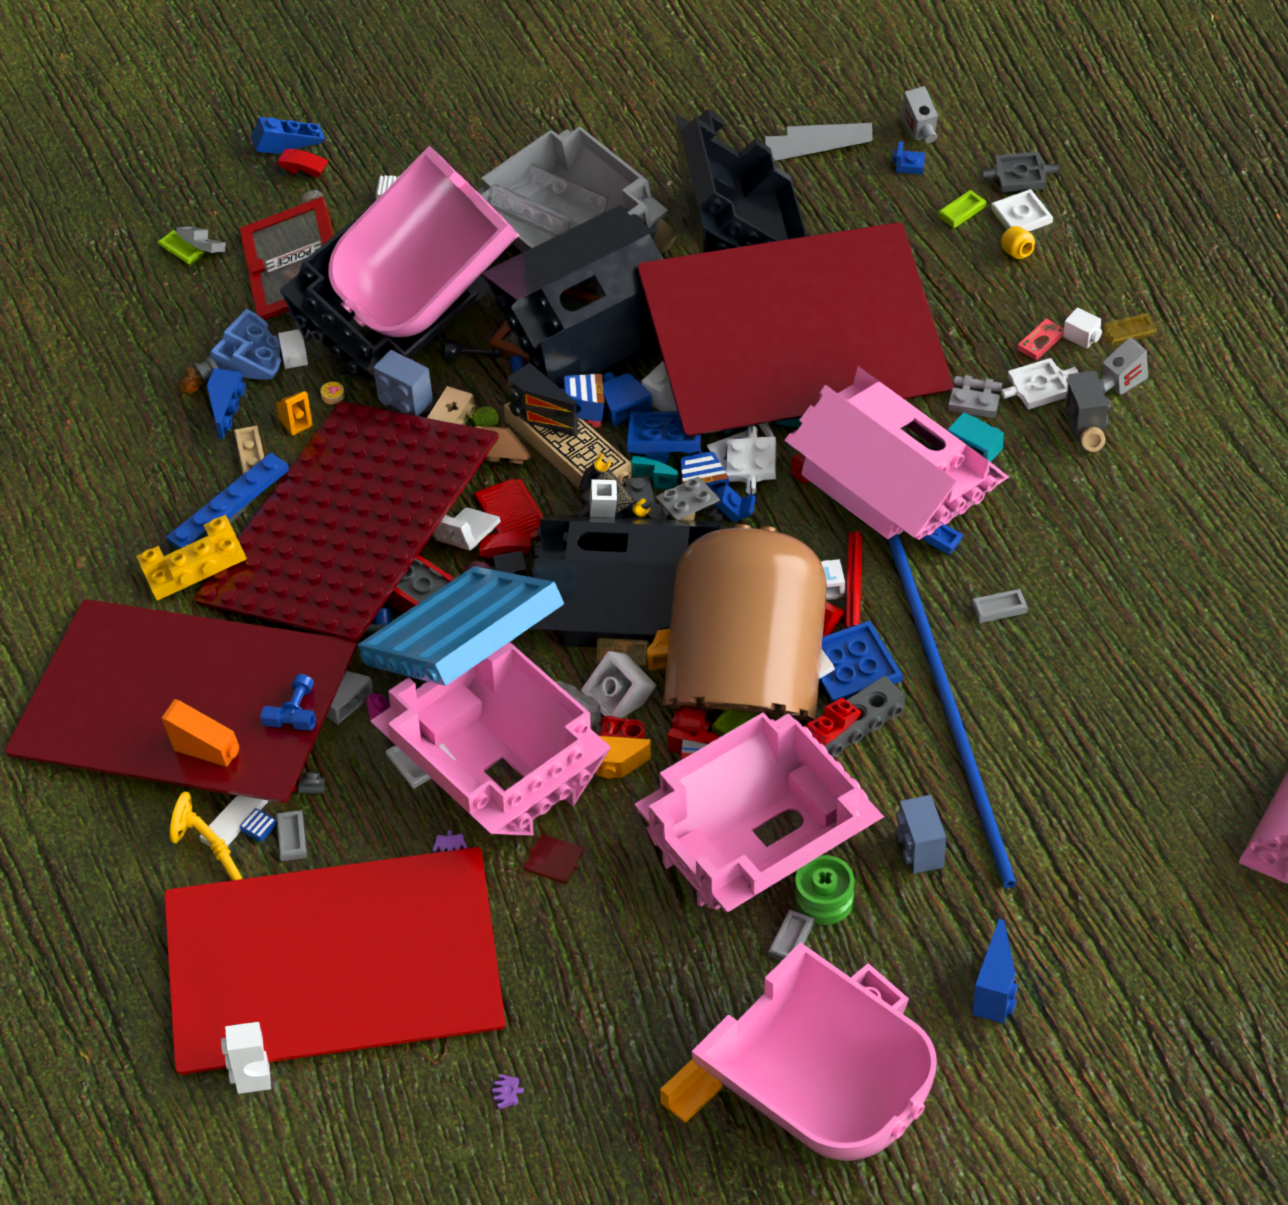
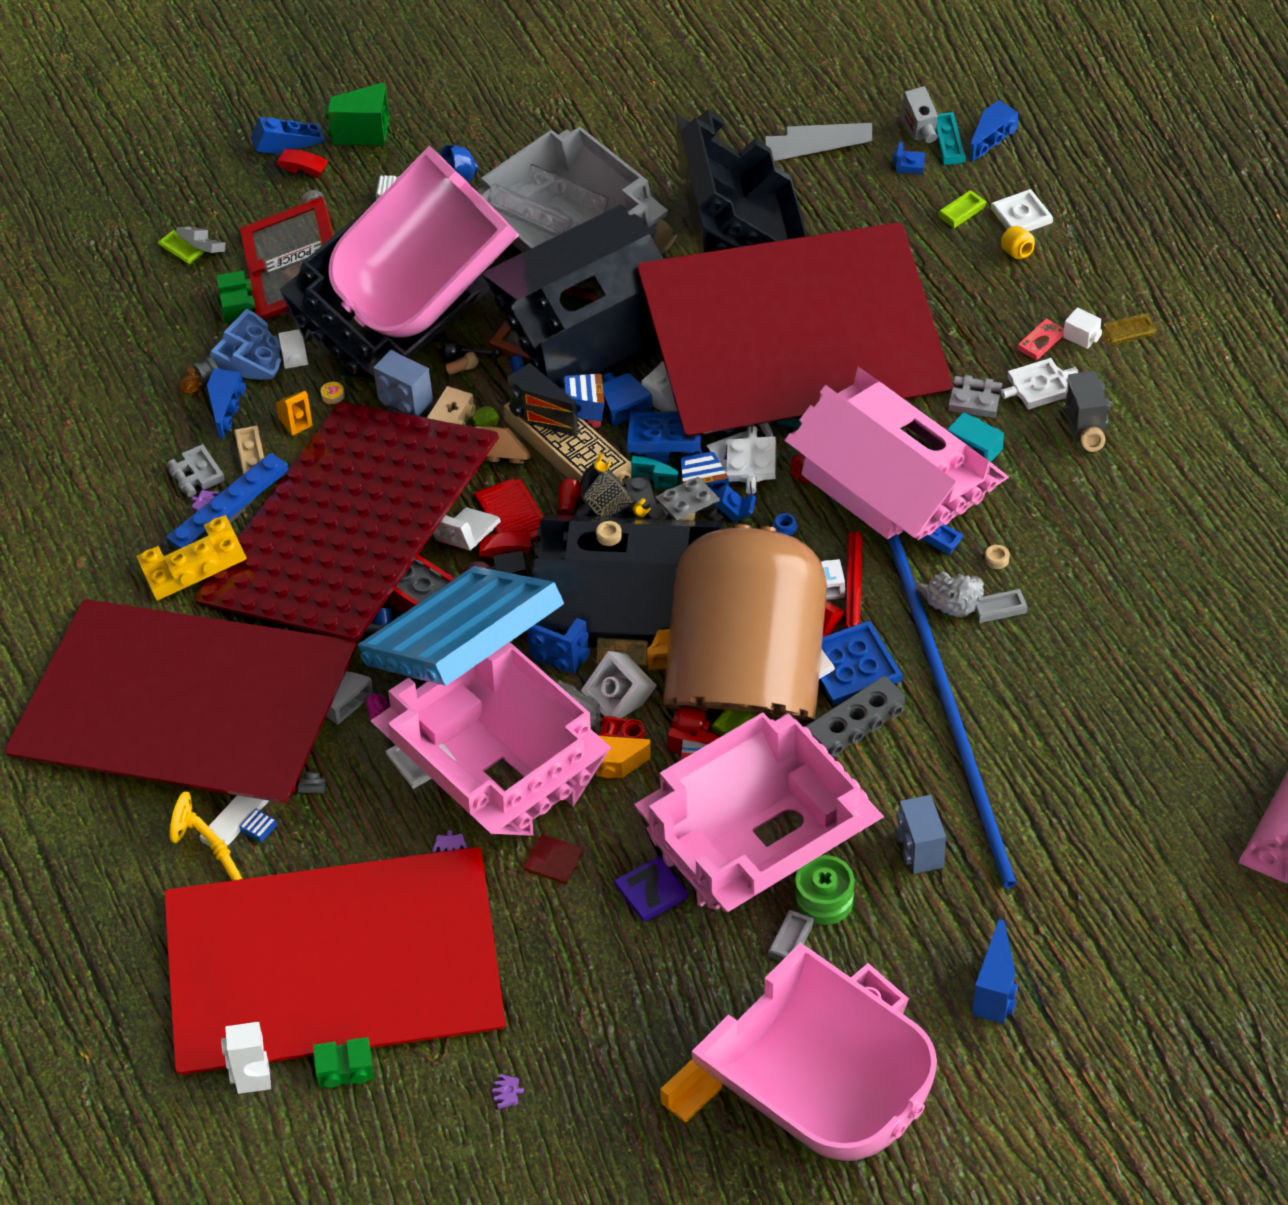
(199, 735): orange slope -> none
(203, 470): none -> light grey plate
(204, 498): none -> medium lavender piece
(234, 295): none -> green brick
(291, 711): blue bar -> none
(291, 835): light grey tile -> none
(343, 1063): none -> green brick
(359, 116): none -> green slope
(460, 160): none -> blue cylinder
(467, 362): none -> medium nougat arm
(559, 650): none -> blue bracket
(568, 496): none -> red cone
(603, 498): white brick -> none
(608, 533): none -> tan tile
(651, 889): none -> dark purple tile
(785, 524): none -> blue plate
(834, 721): red slope -> none
(949, 139): none -> teal tile
(953, 595): none -> light grey piece
(995, 125): none -> blue slope
(997, 556): none -> tan tile
(1020, 172): dark grey plate -> none
(1125, 367): light grey torso -> none

